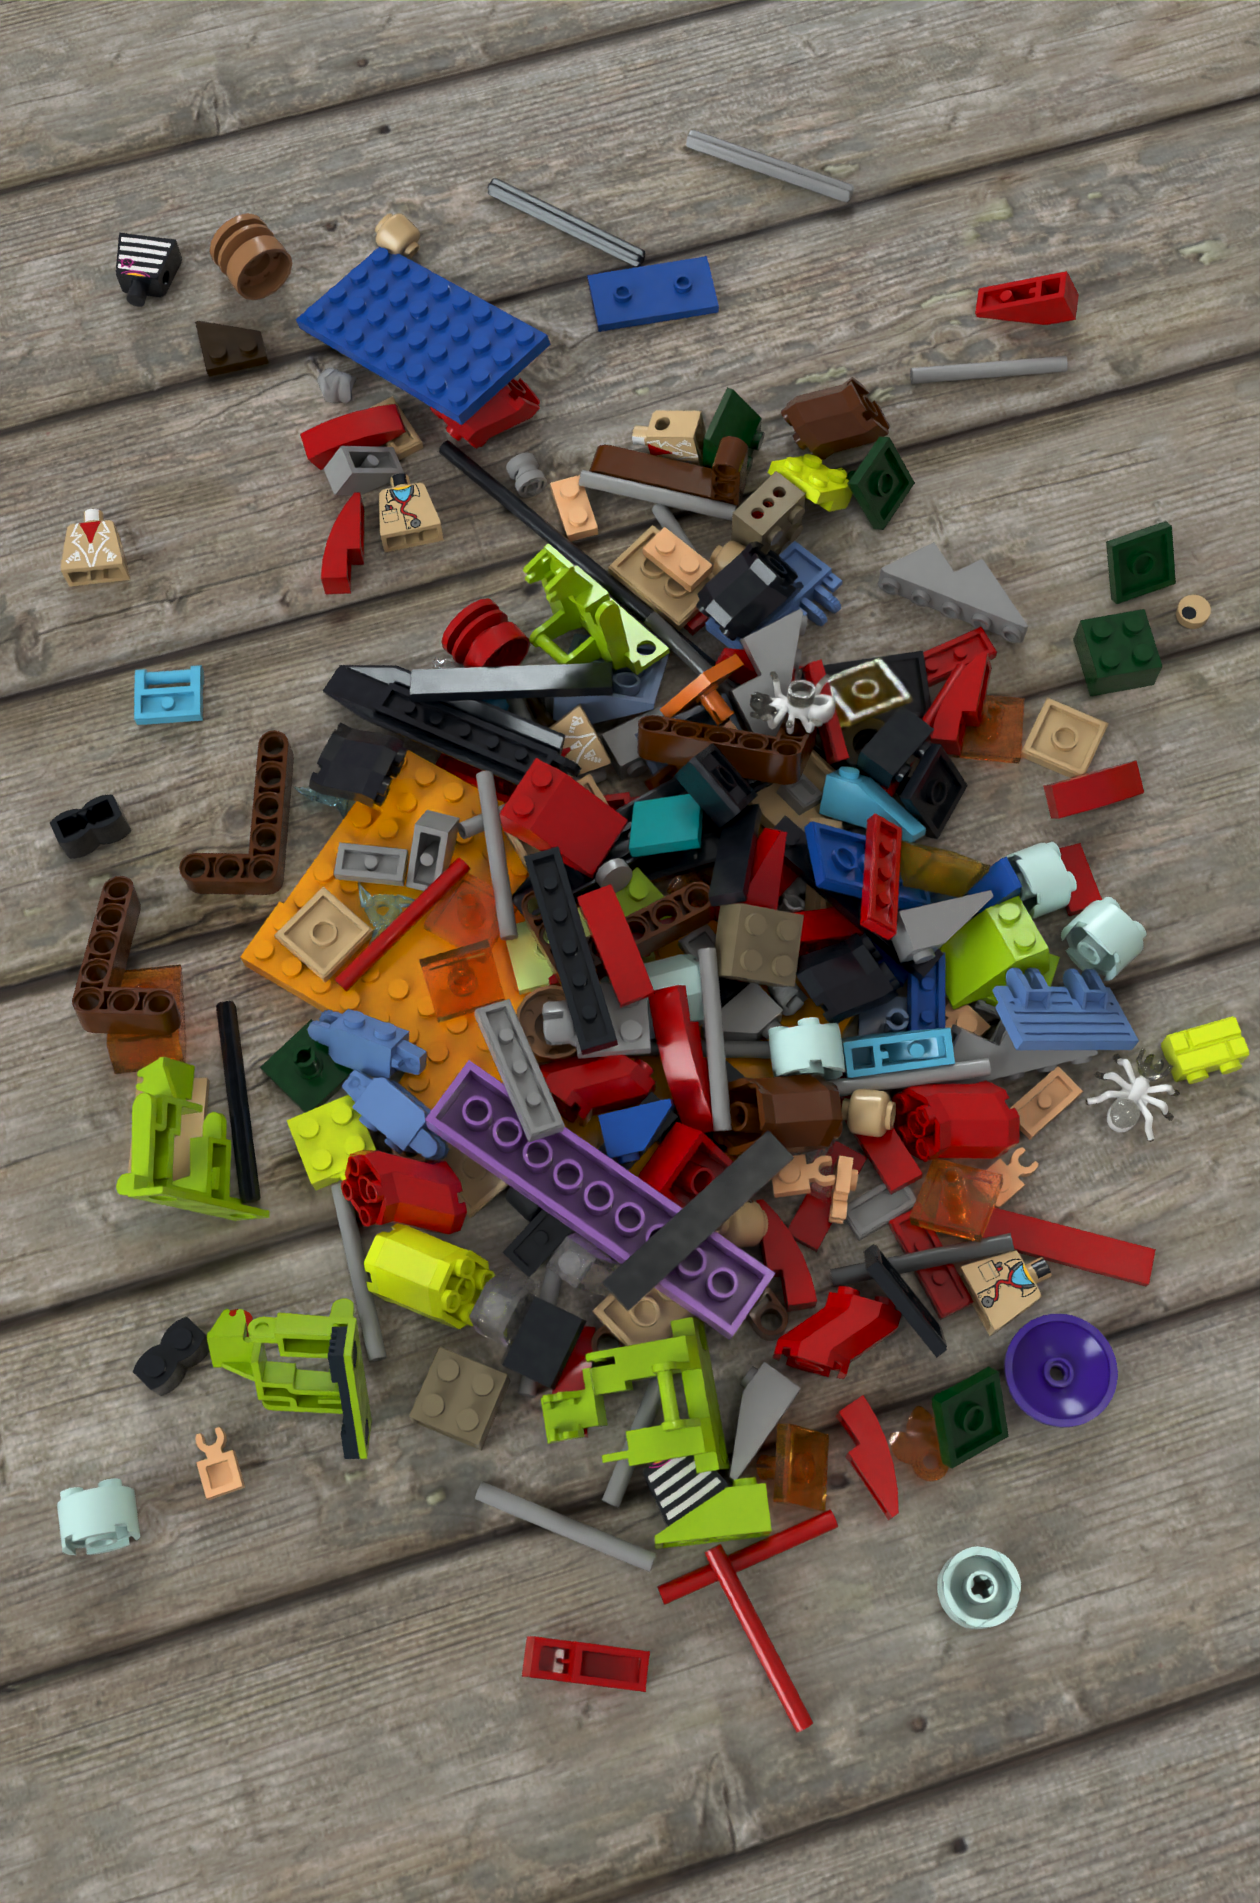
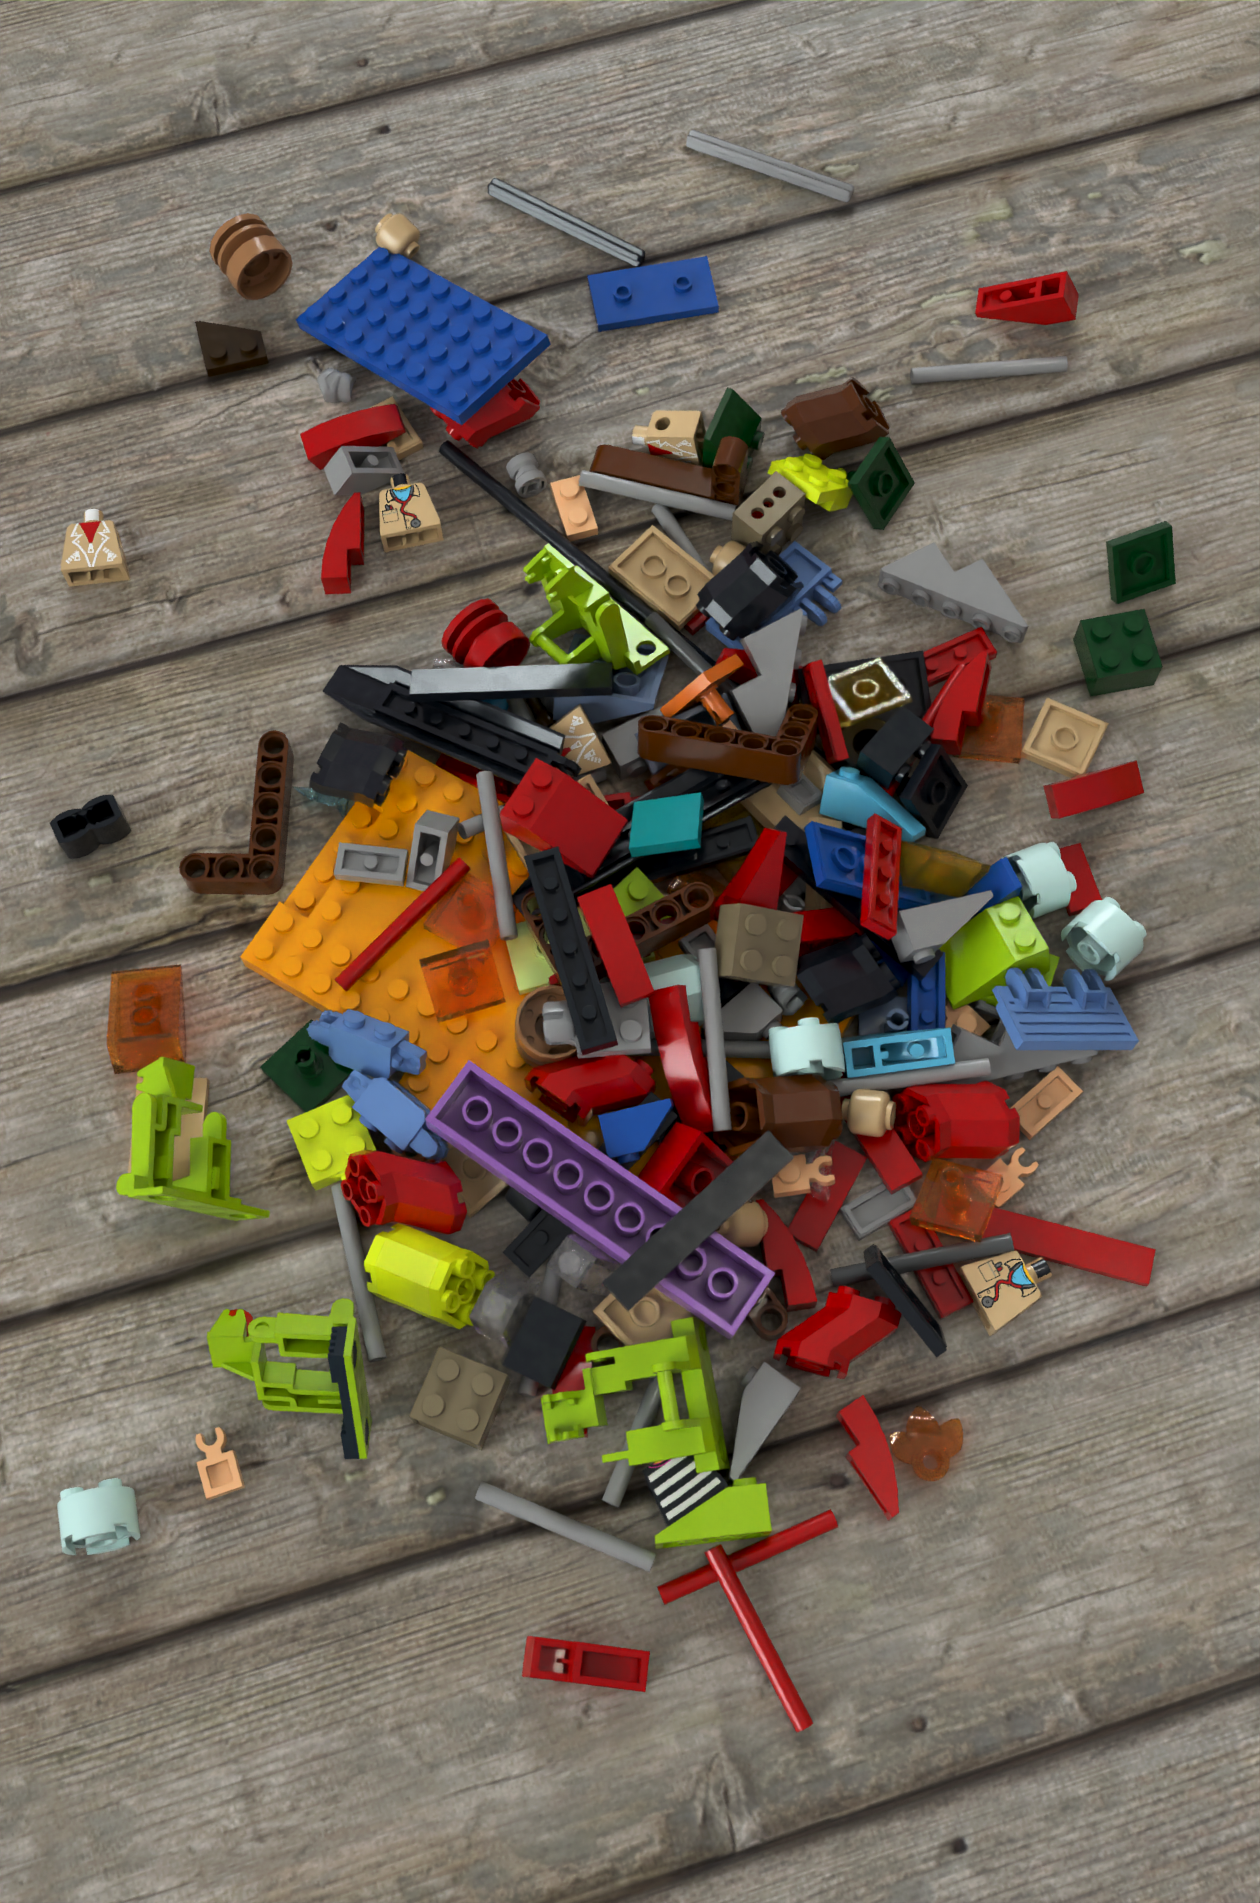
(98, 994): reddish brown beam -> none
(146, 266): black torso -> none
(166, 1364): black brick -> none
(168, 703): medium azure plate -> none
(238, 1102): black axle -> none
(324, 934): tan tile -> none
(372, 903): clear light blue piece -> none
(519, 1070): light grey tile -> none
(615, 873): light grey tile -> none
(677, 559): light nougat plate -> none
(715, 785): black slope -> none
(735, 857): black tile -> none
(798, 1467): clear orange tile -> none
(802, 702): animal -> none
(845, 1181): light nougat plate -> none
(970, 1417): dark green tile -> none
(999, 1596): light aqua brick -> none
(1081, 1356): dark purple dish -> none
(1133, 1097): animal -> none
(1193, 611): tan tile -> none
(1205, 1050): neon yellow brick -> none

